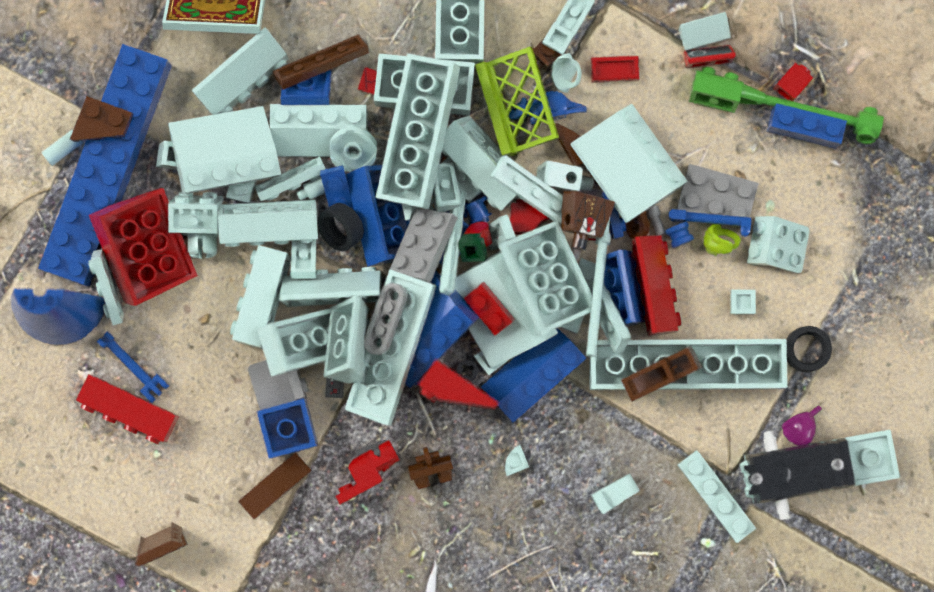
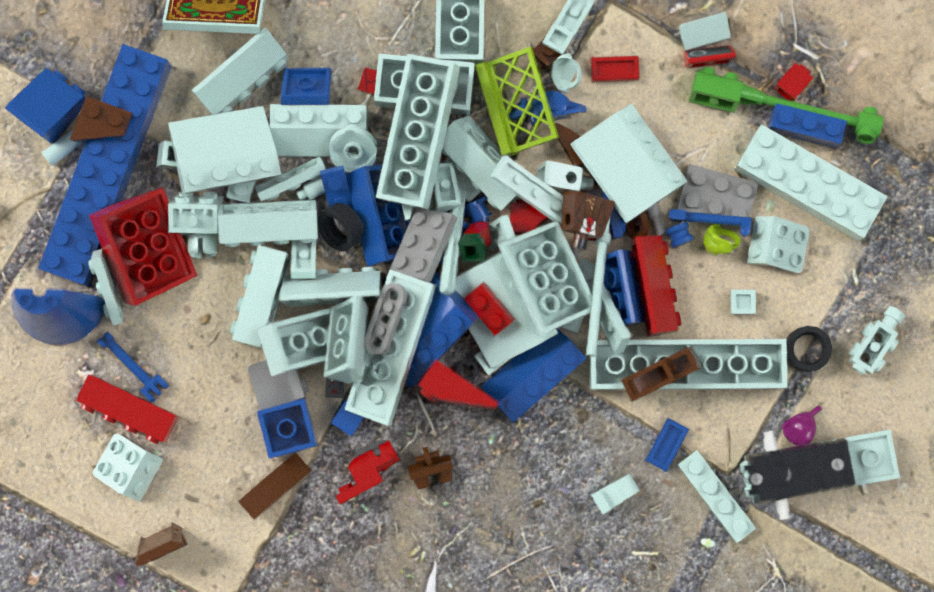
(48, 104): none -> blue slope
(127, 467): none -> light aqua bracket
(320, 61): reddish brown tile -> none
(347, 420): none -> blue brick
(515, 461): light aqua tile -> none
(667, 444): none -> blue tile
(810, 183): none -> light aqua brick
(873, 349): none -> light aqua brick

